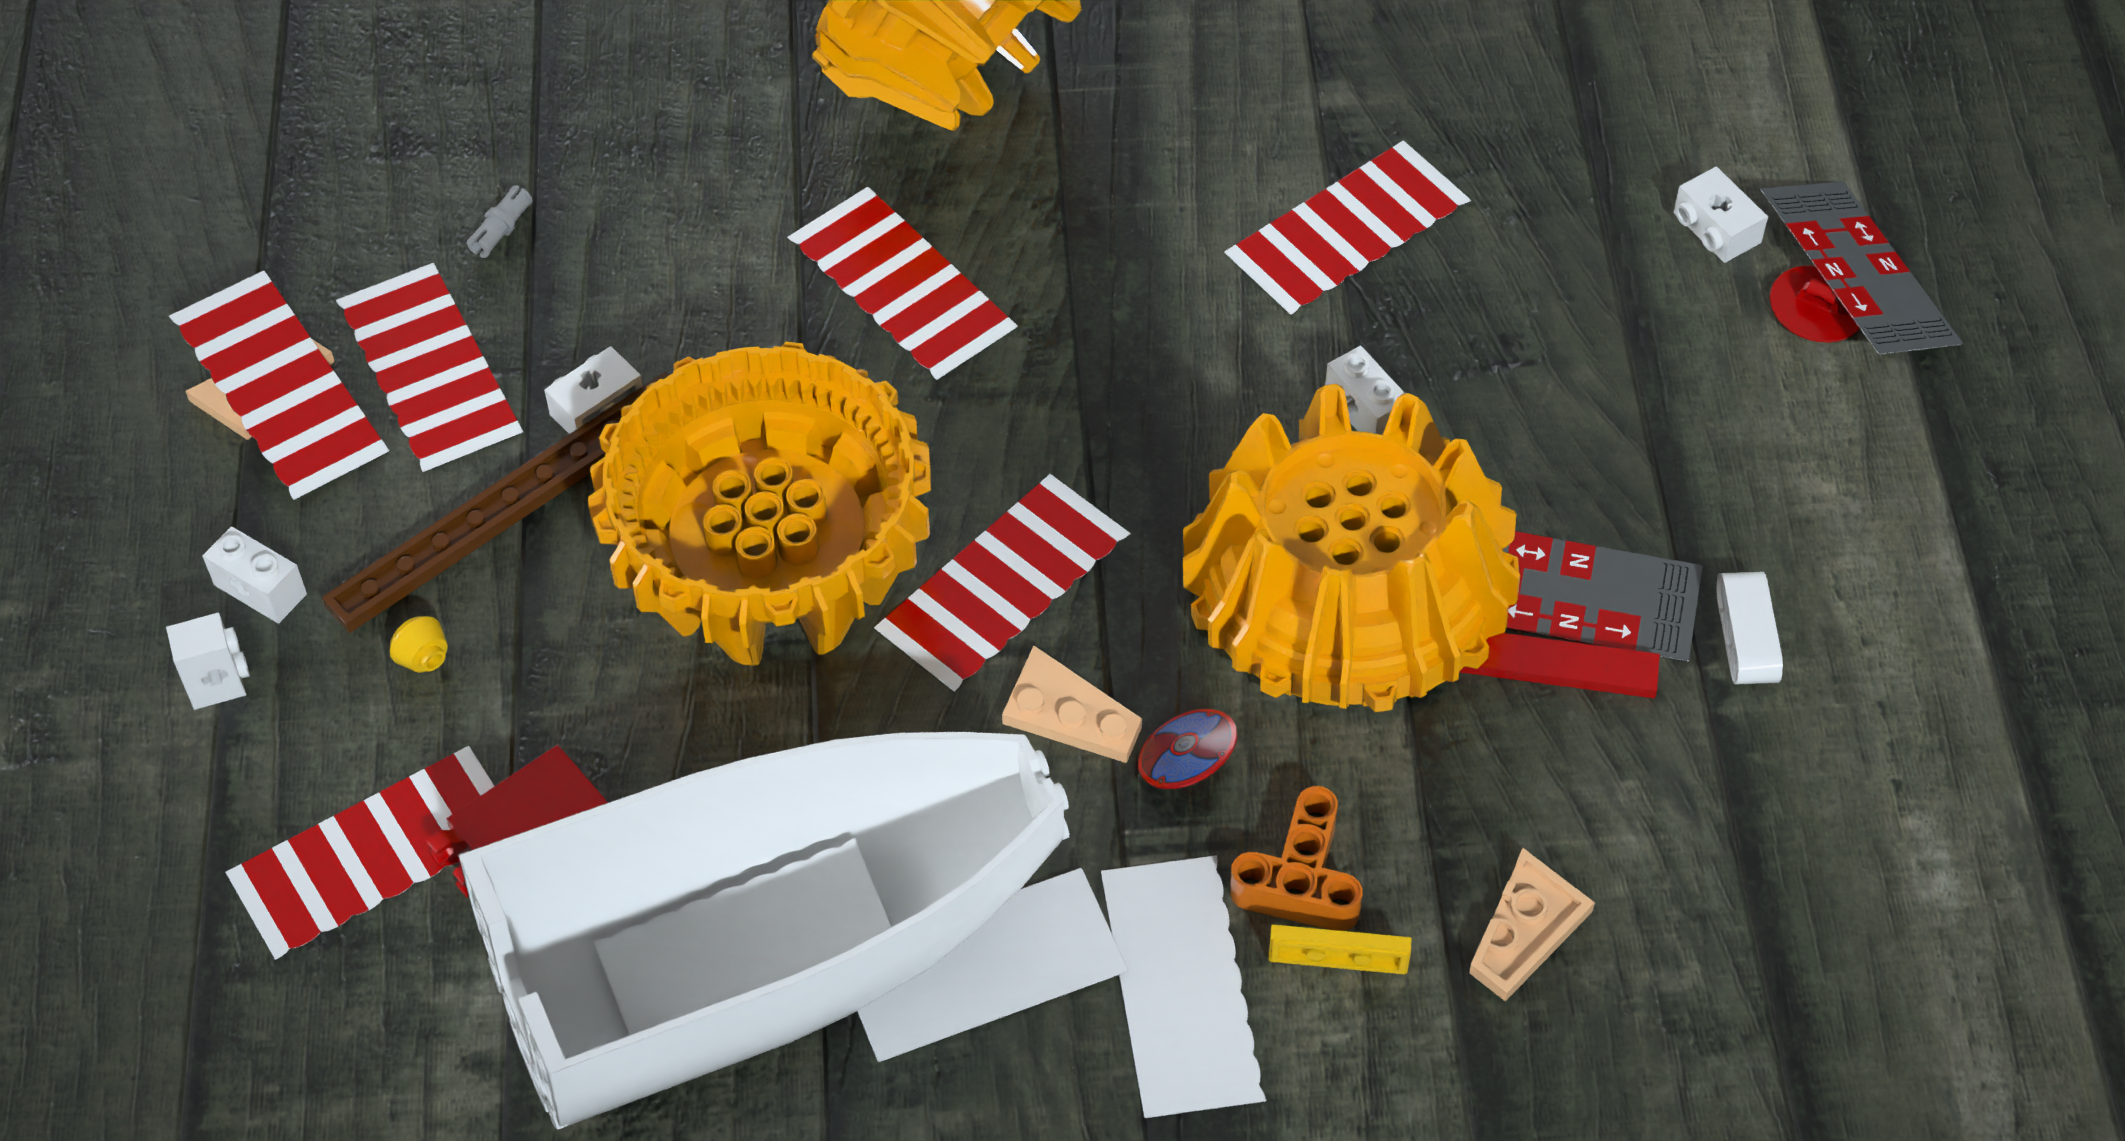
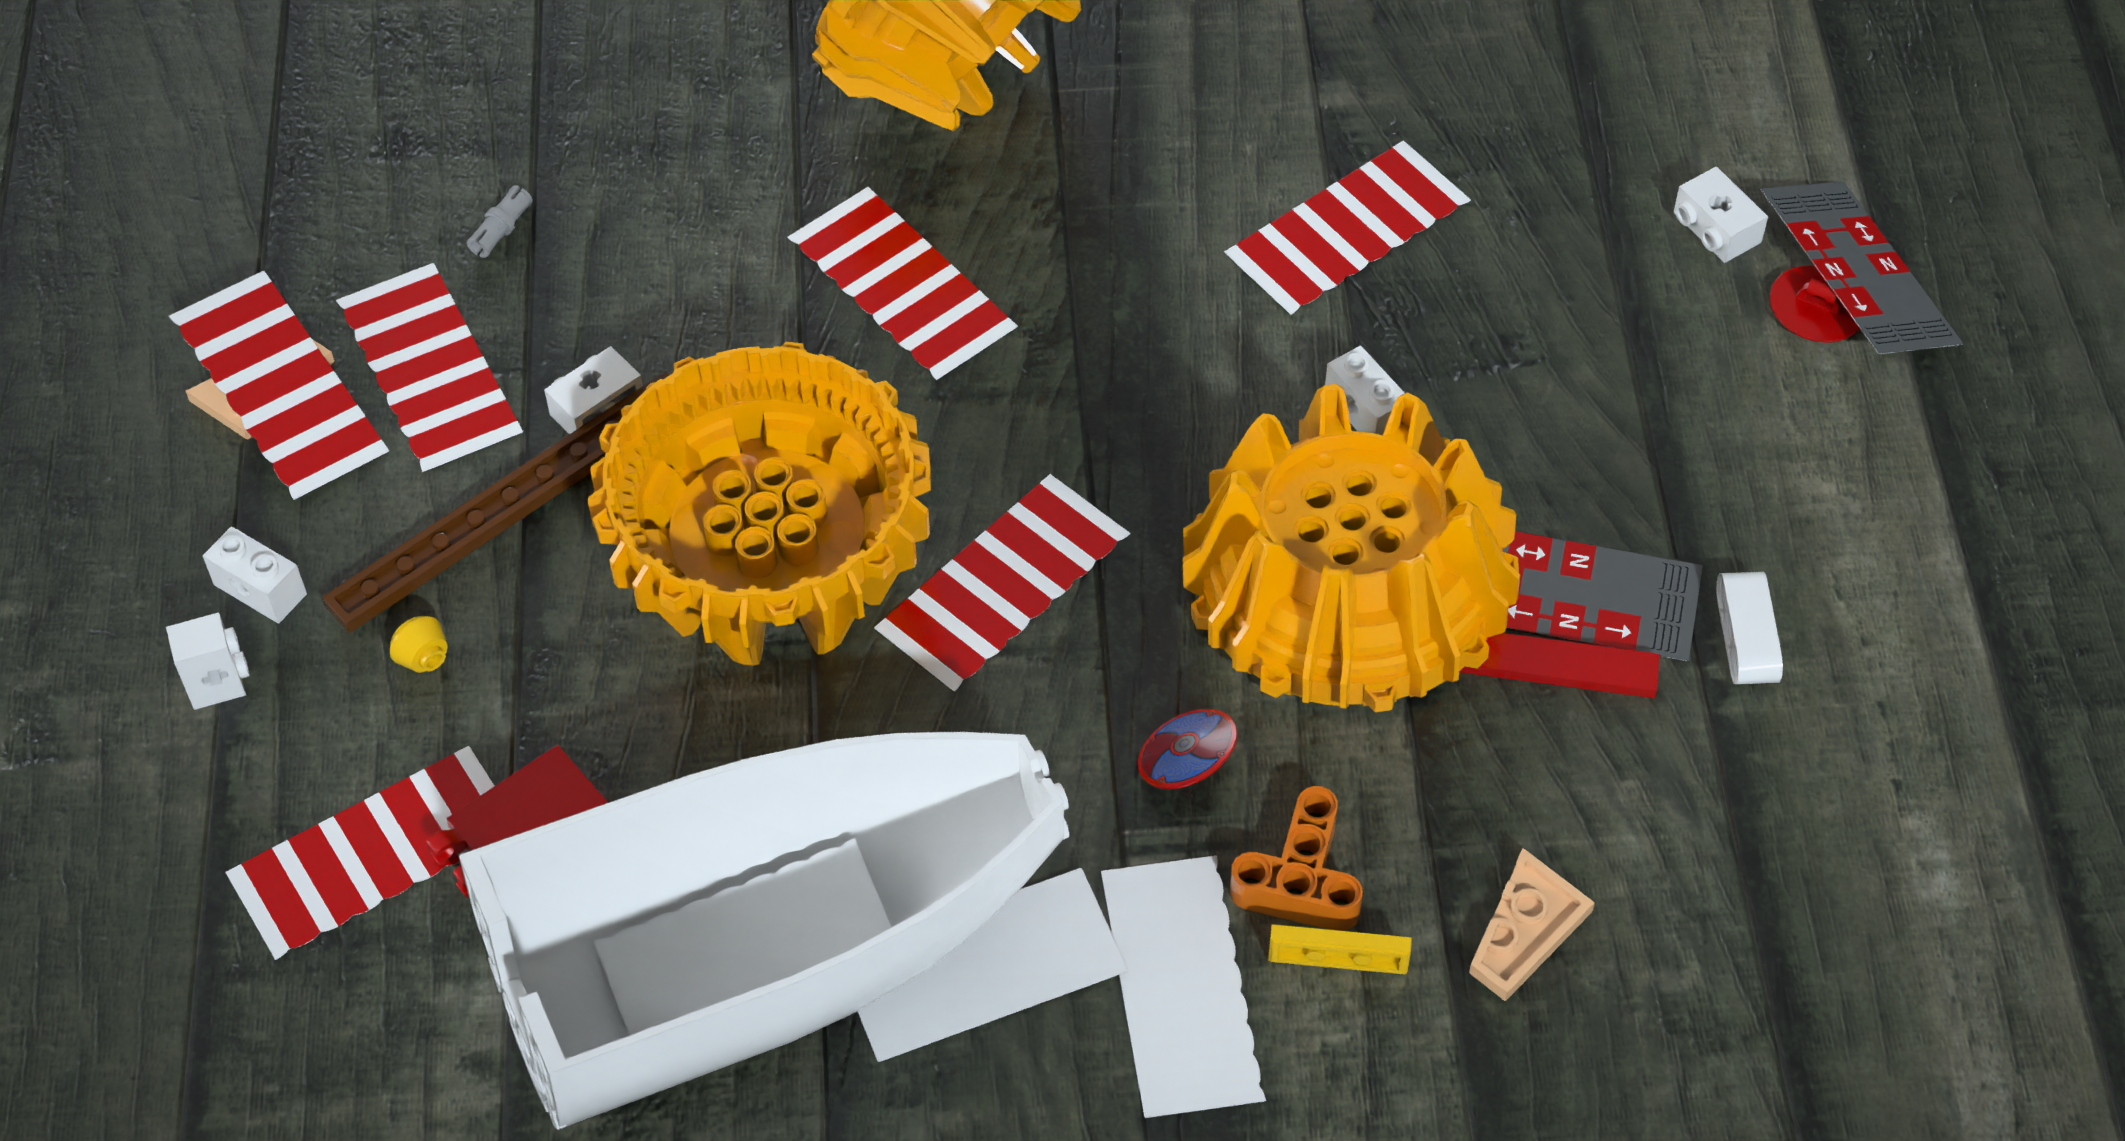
(1070, 710): light nougat wing -> none

